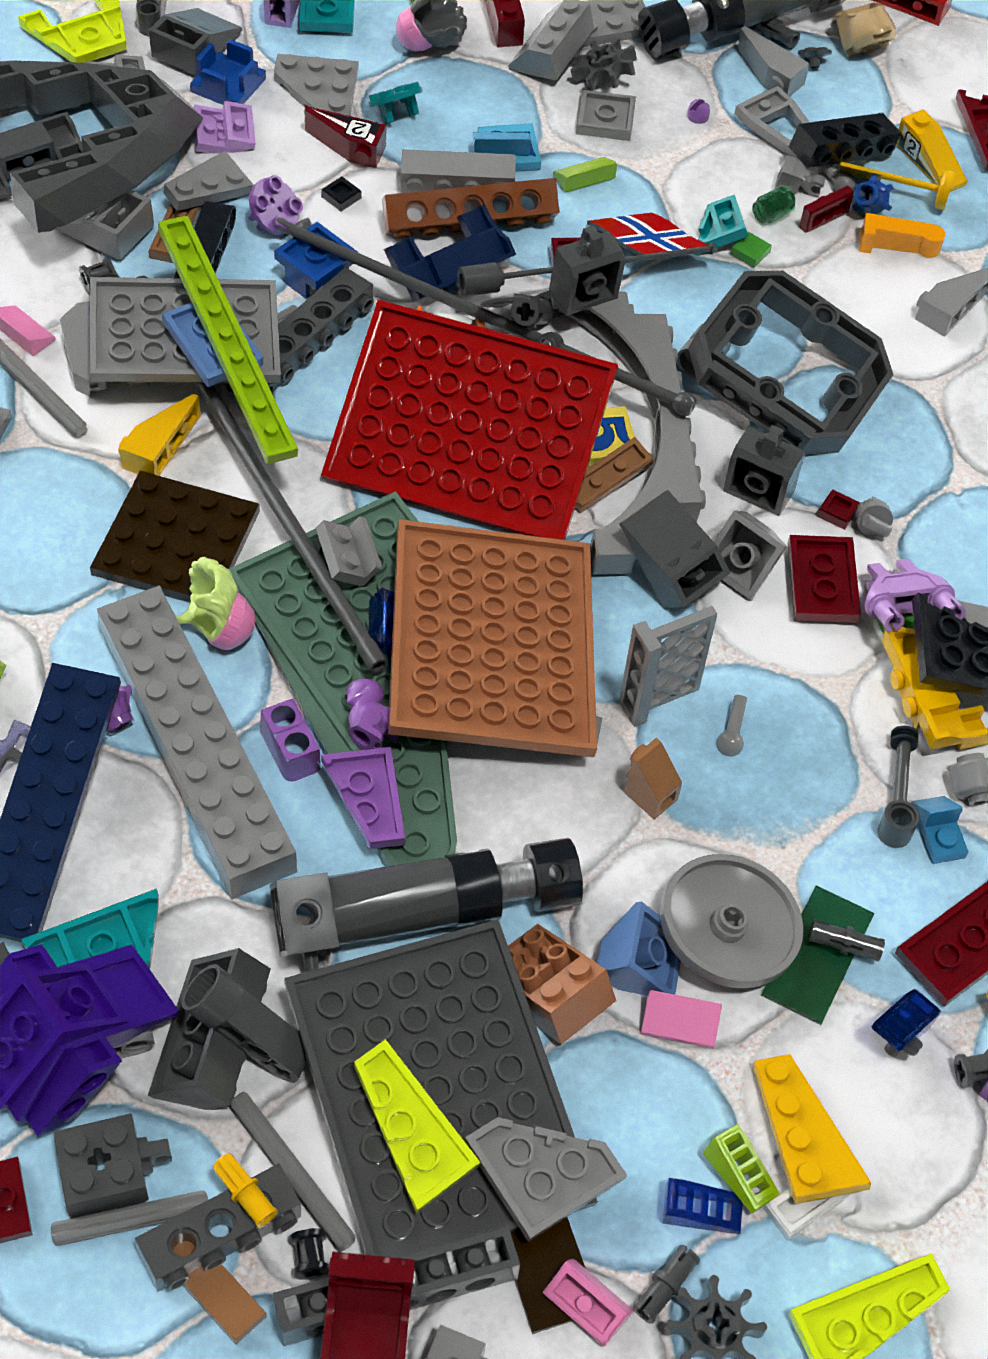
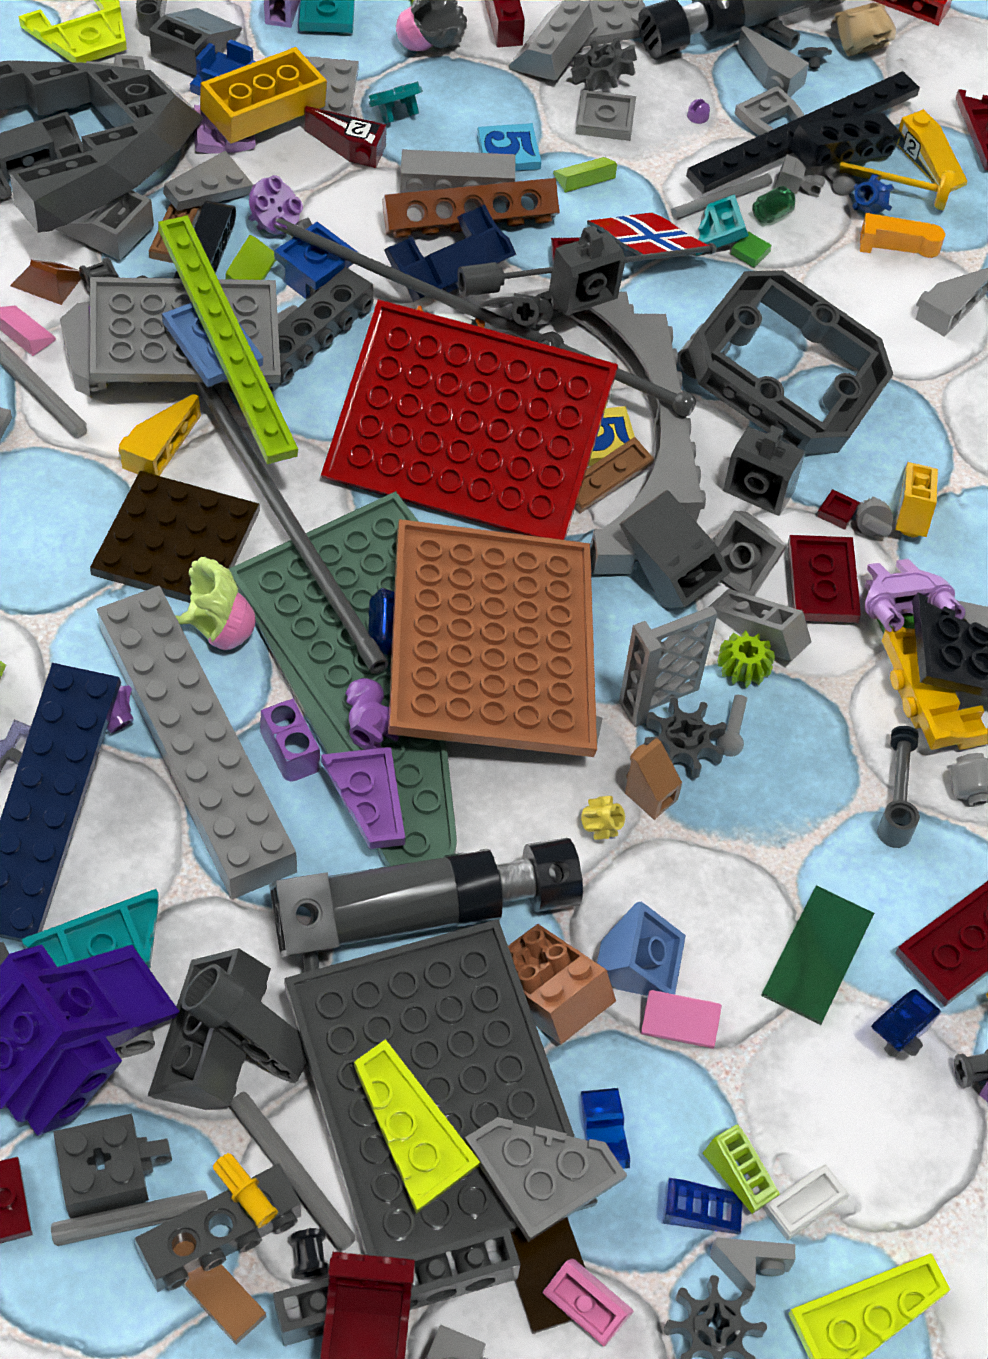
(48, 280): none -> dark orange slope
(252, 261): none -> lime slope
(262, 94): none -> yellow brick
(341, 193): black tile -> none
(349, 551): light grey bracket -> none
(502, 143): dark azure slope -> none
(603, 817): none -> light yellow gear
(605, 1121): none -> clear blue slope
(666, 1284): dark grey pin -> none
(687, 736): none -> dark grey gear
(731, 921): light grey dish -> none
(739, 189): none -> light grey bar
(742, 1258): none -> light grey slope
(746, 658): none -> lime gear
(775, 143): none -> black plate
(775, 622): none -> light grey slope
(808, 1141): yellow wing -> none
(826, 209): dark red plate -> none
(846, 940): dark grey pin -> none
(917, 500): none -> yellow slope
(940, 829): dark azure slope -> none

